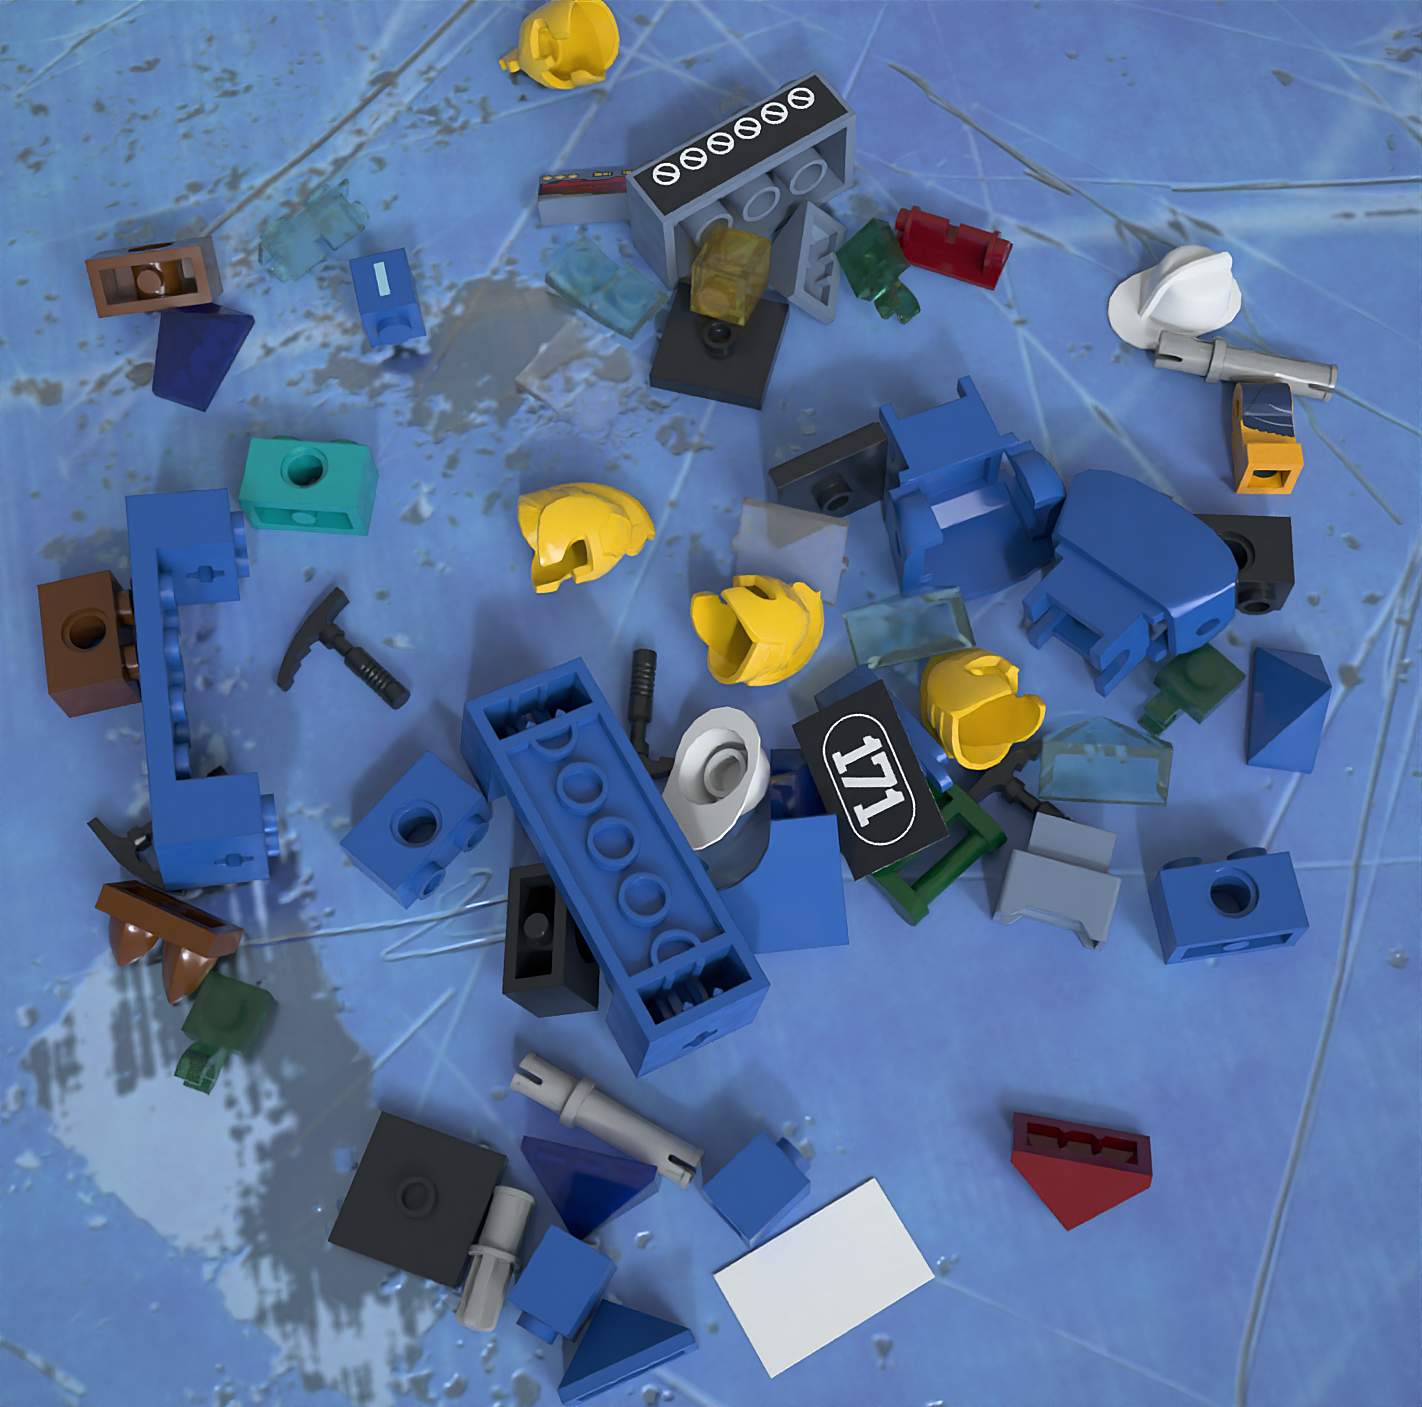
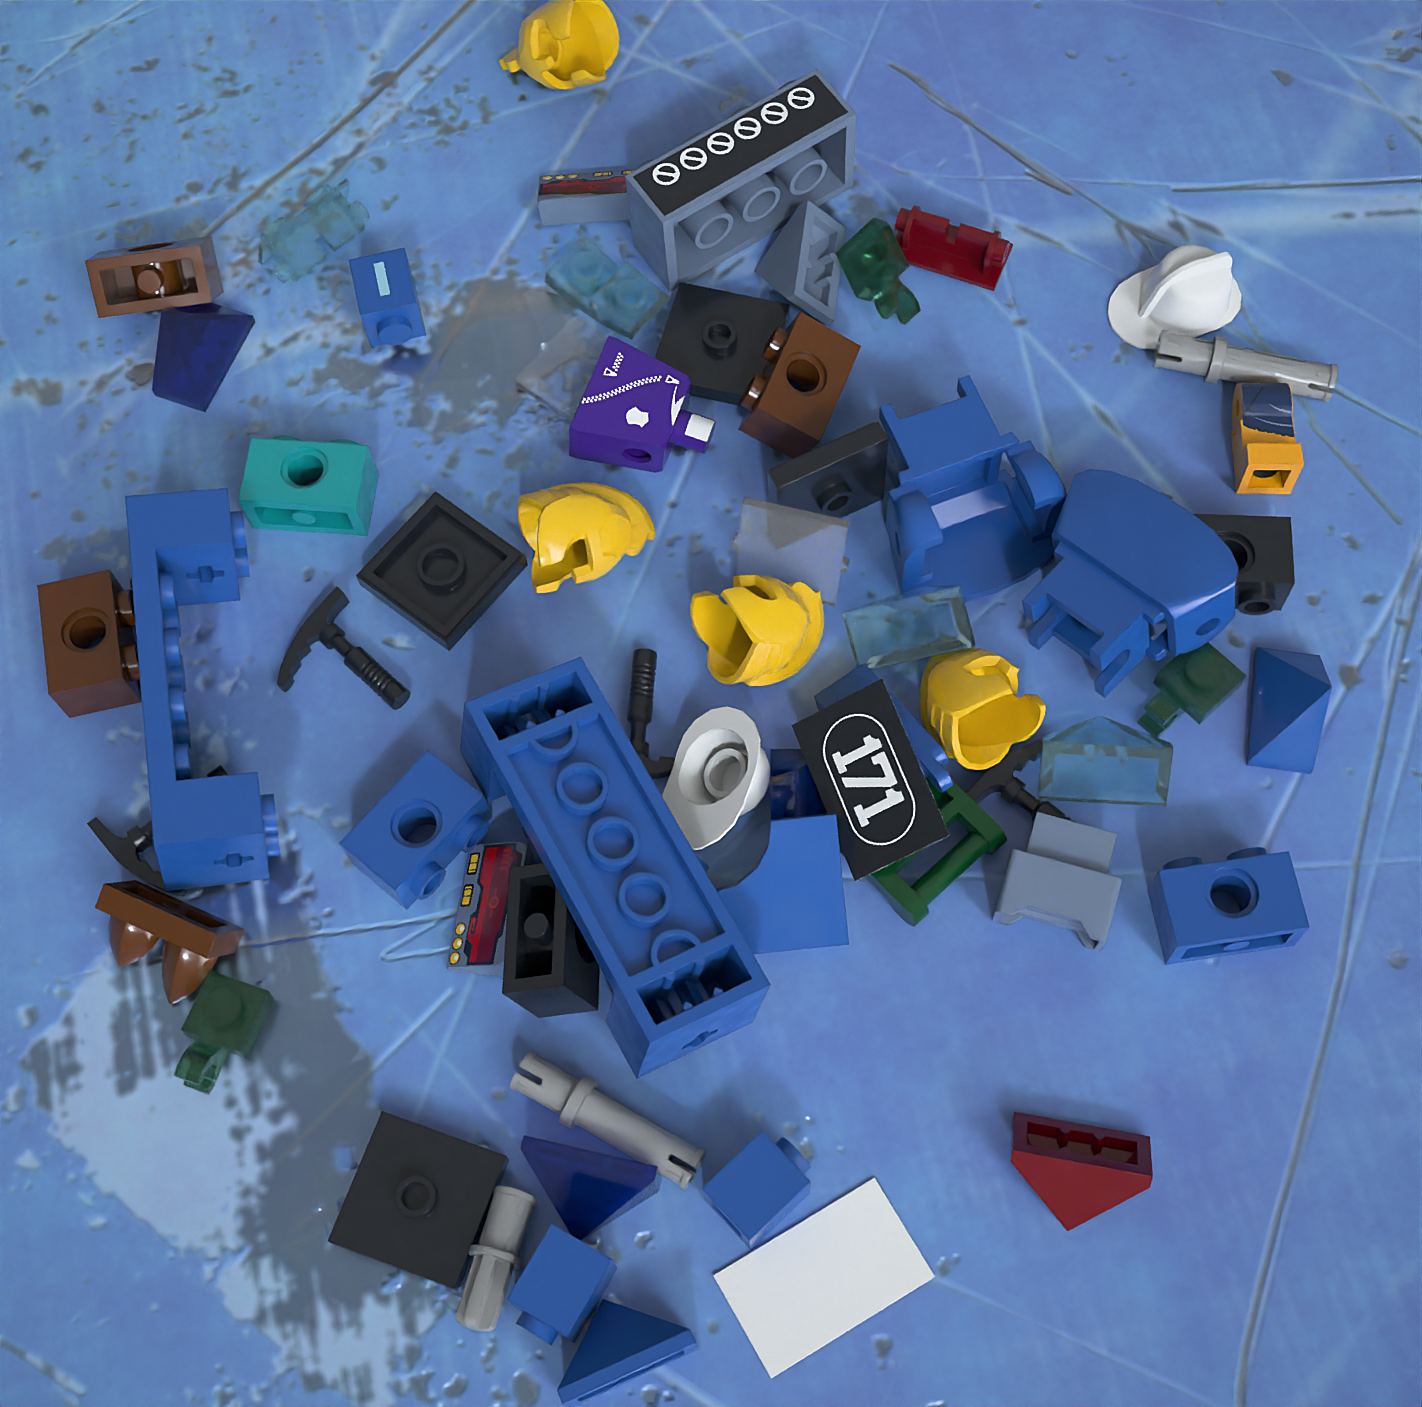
(442, 570): none -> black plate
(482, 908): none -> slope
(635, 412): none -> dark purple torso
(730, 274): clear yellow brick -> none
(819, 364): none -> reddish brown brick

